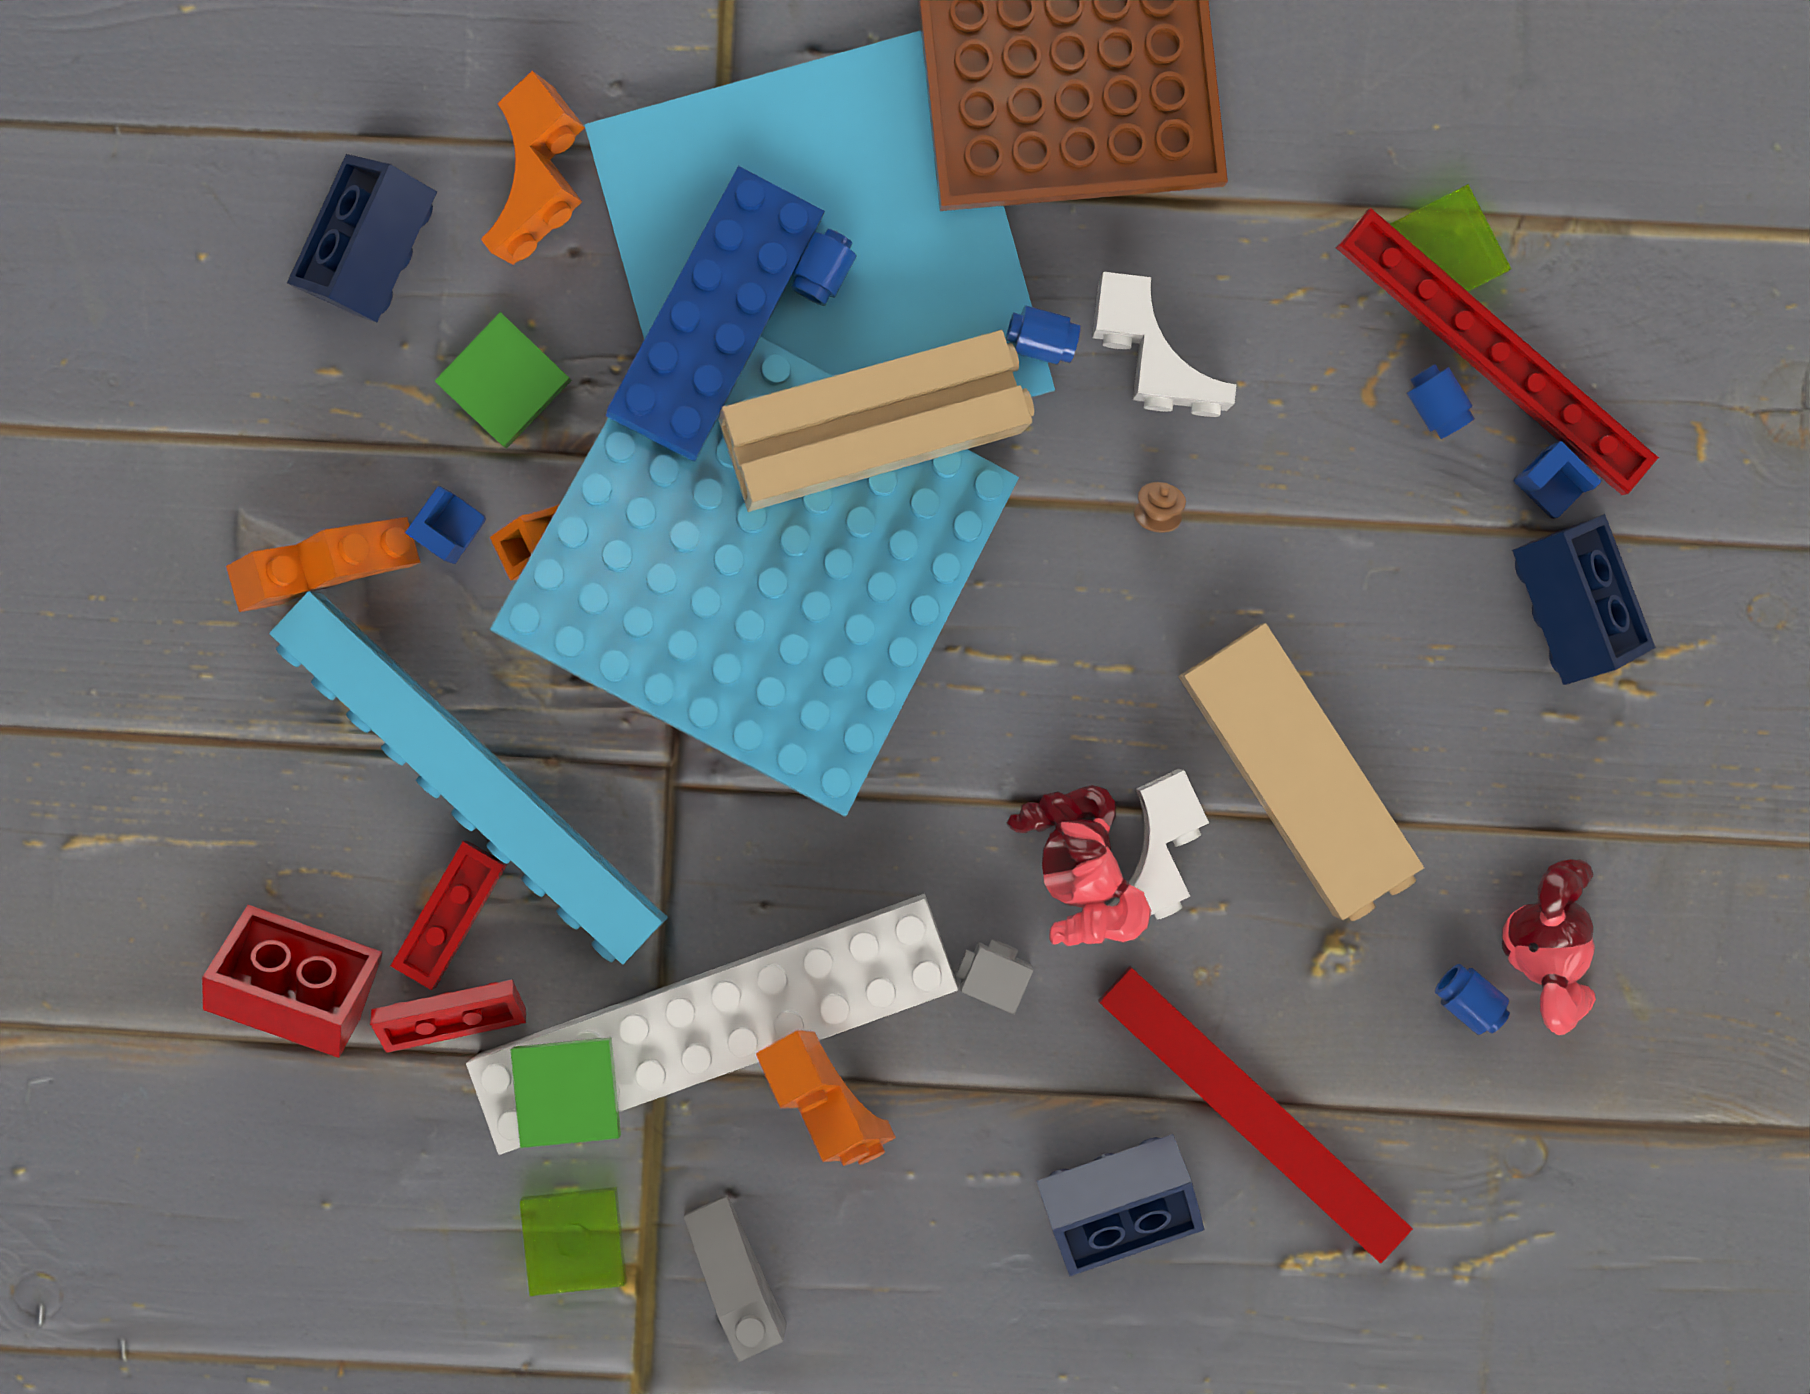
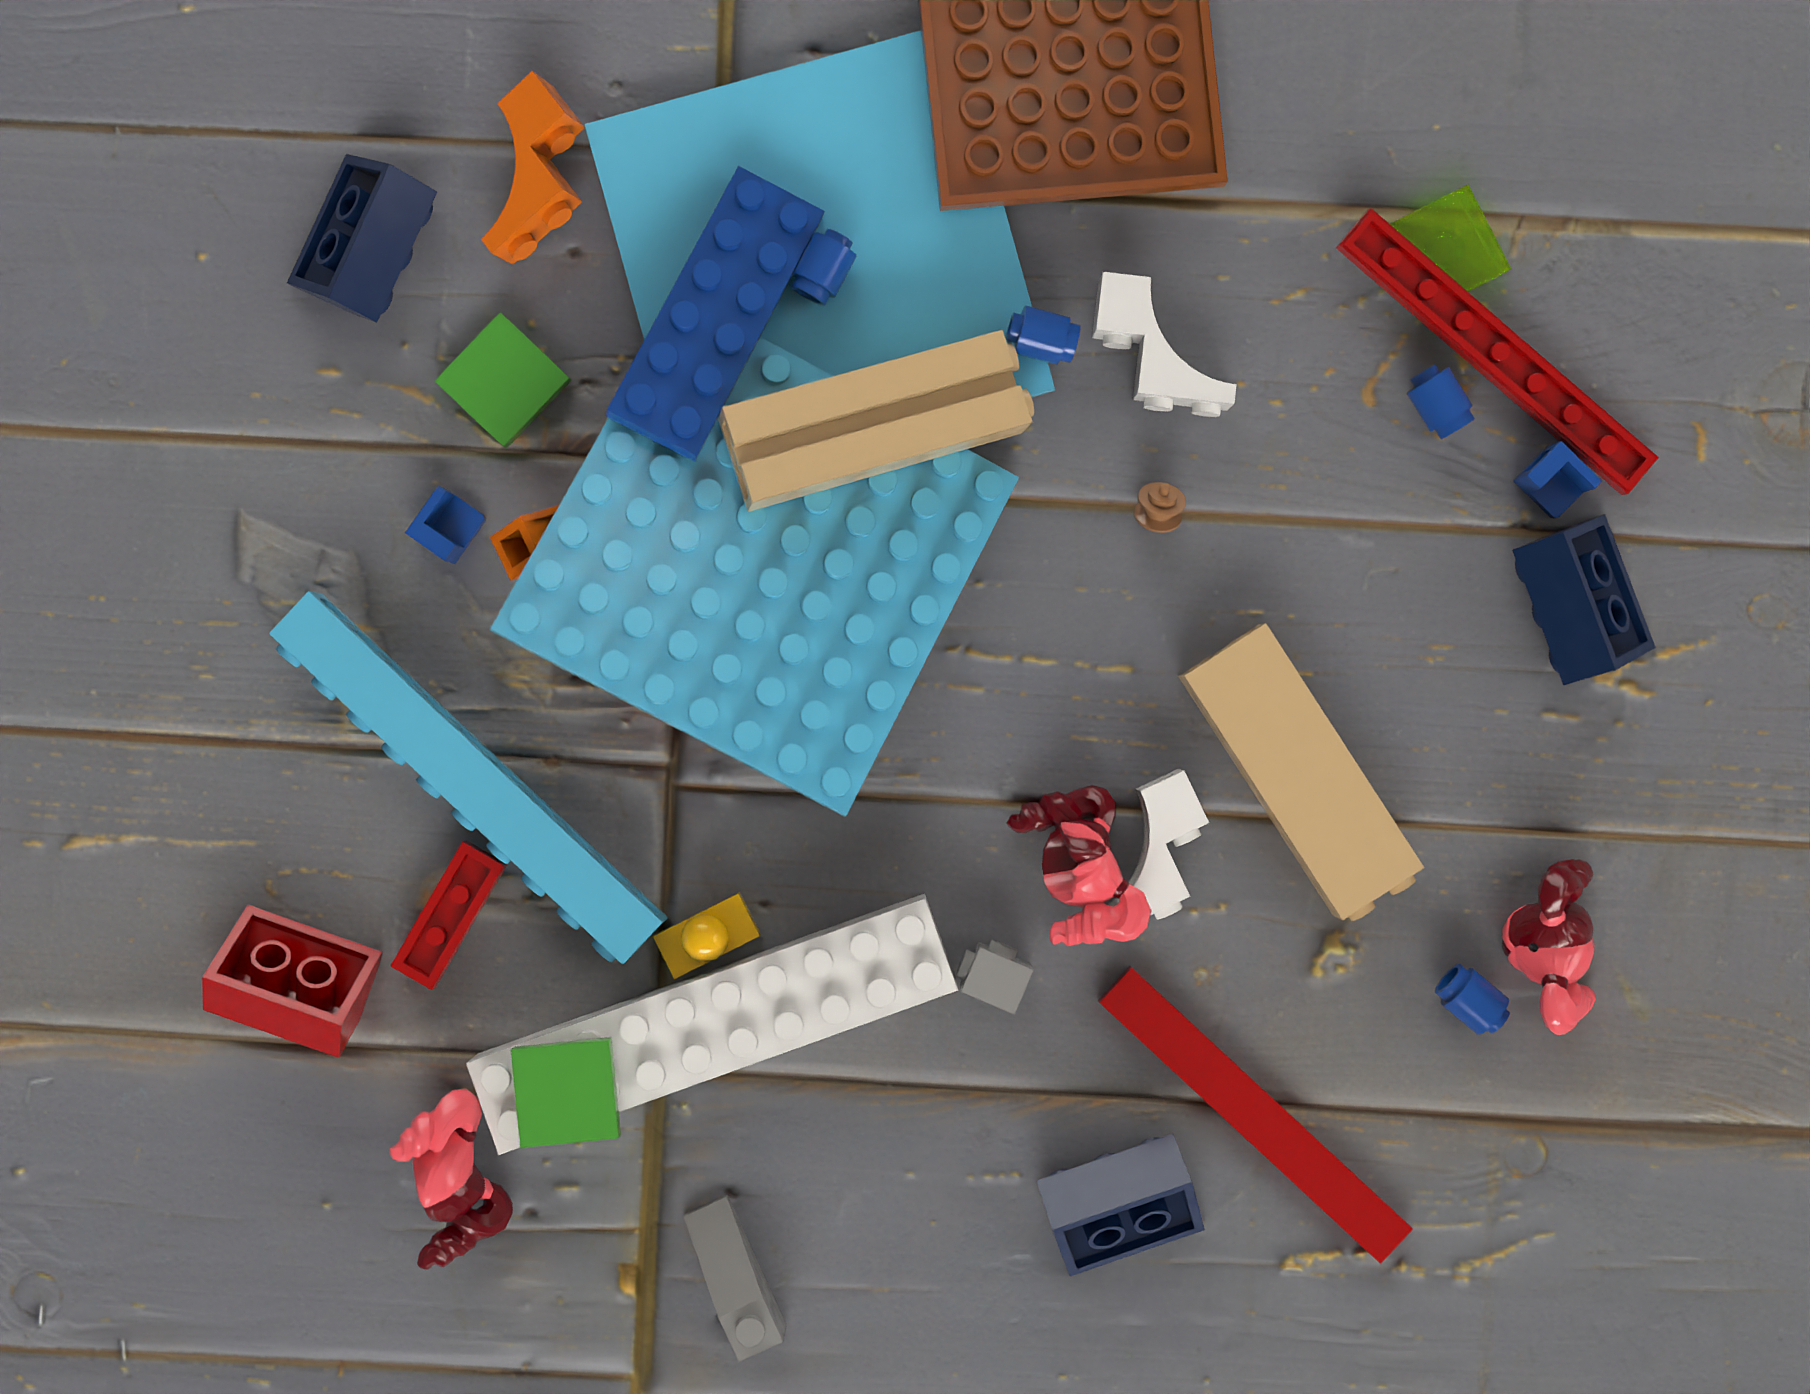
(321, 561): orange arch -> none
(448, 1016): red plate -> none
(450, 1180): none -> hair
(573, 1241): clear neon green tile -> none
(706, 935): none -> yellow tile
(834, 1117): orange arch -> none

